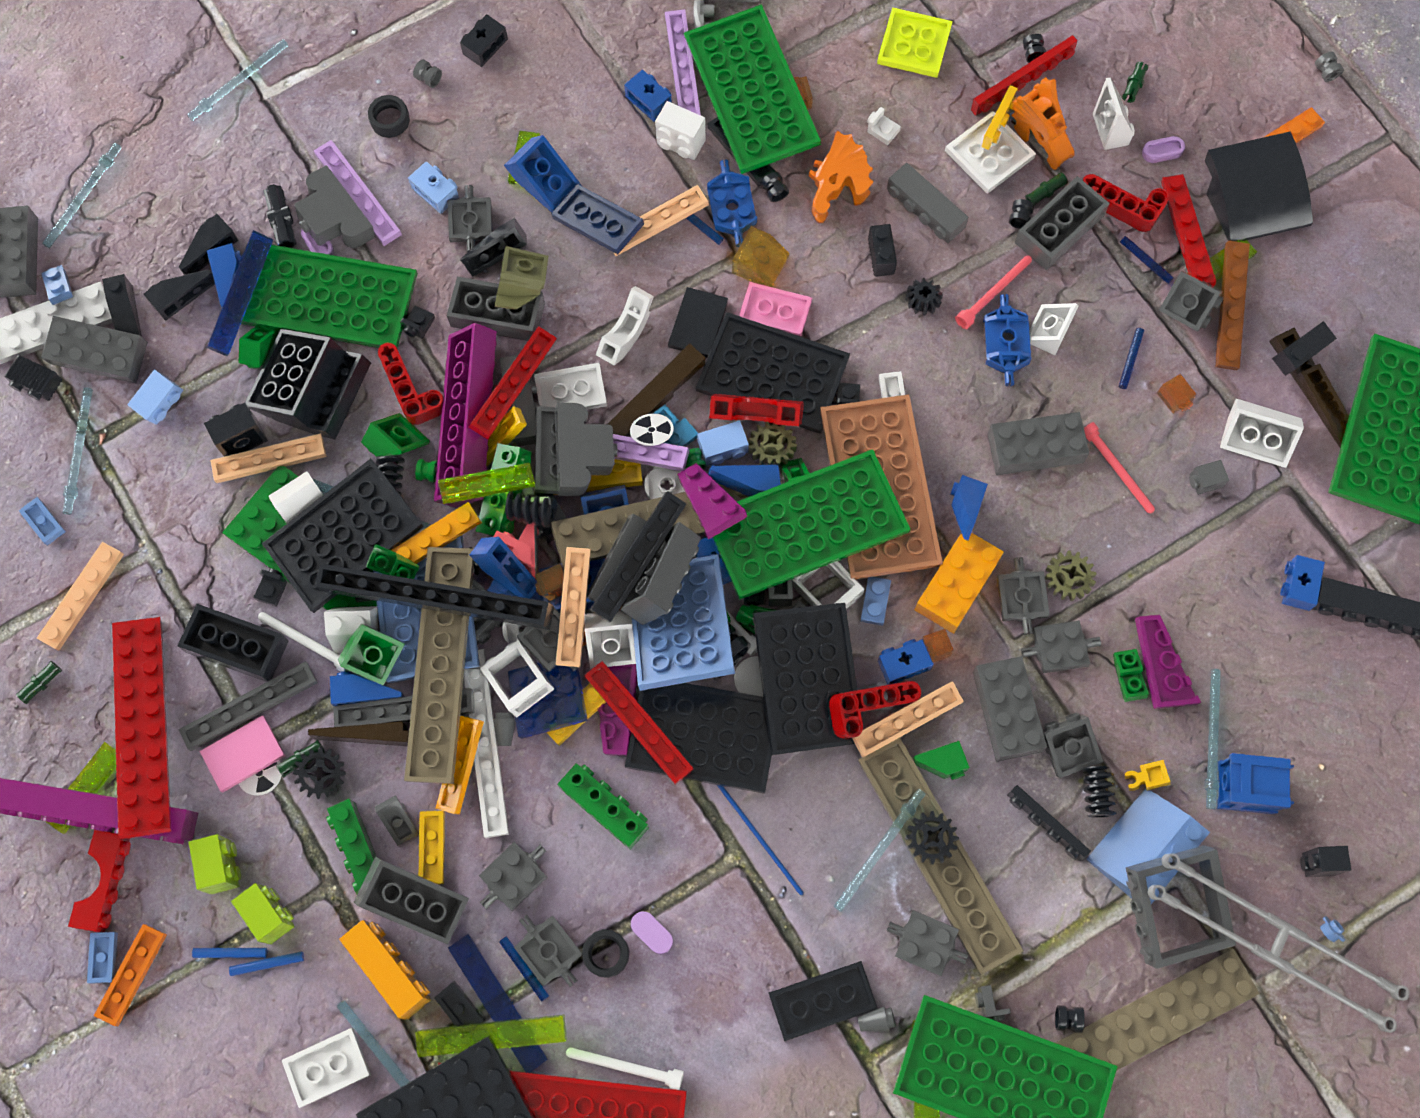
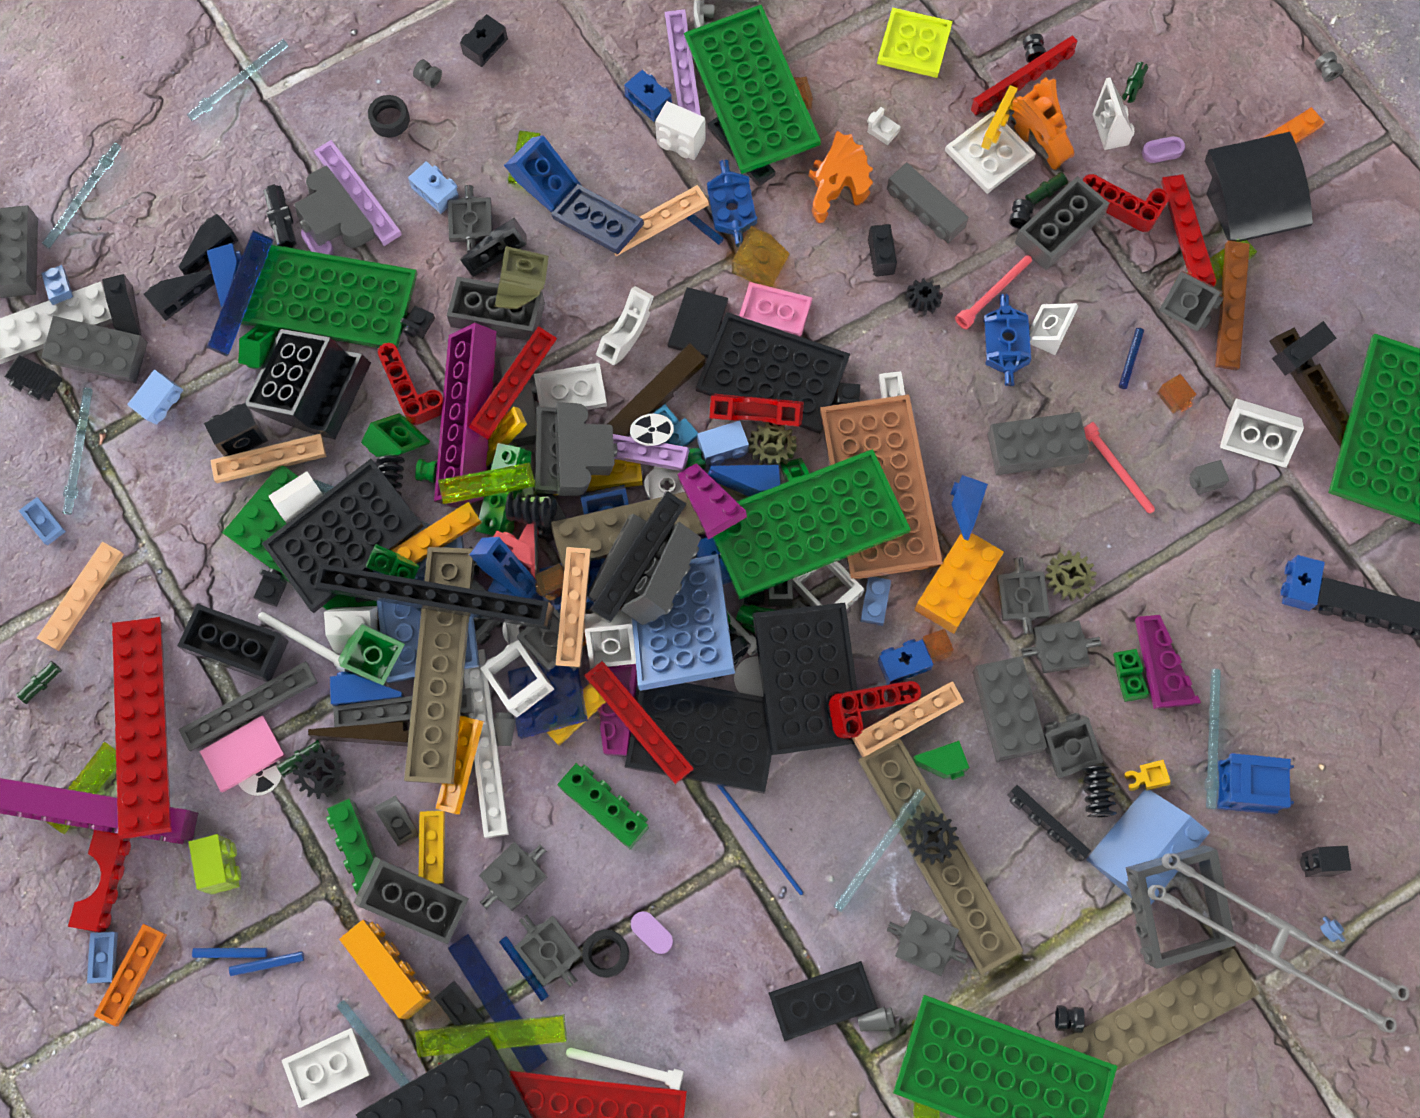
(263, 913): lime brick -> none
(776, 189): black wheel -> none
(985, 1001): dark grey bracket -> none
(1147, 260): clear blue bar -> none

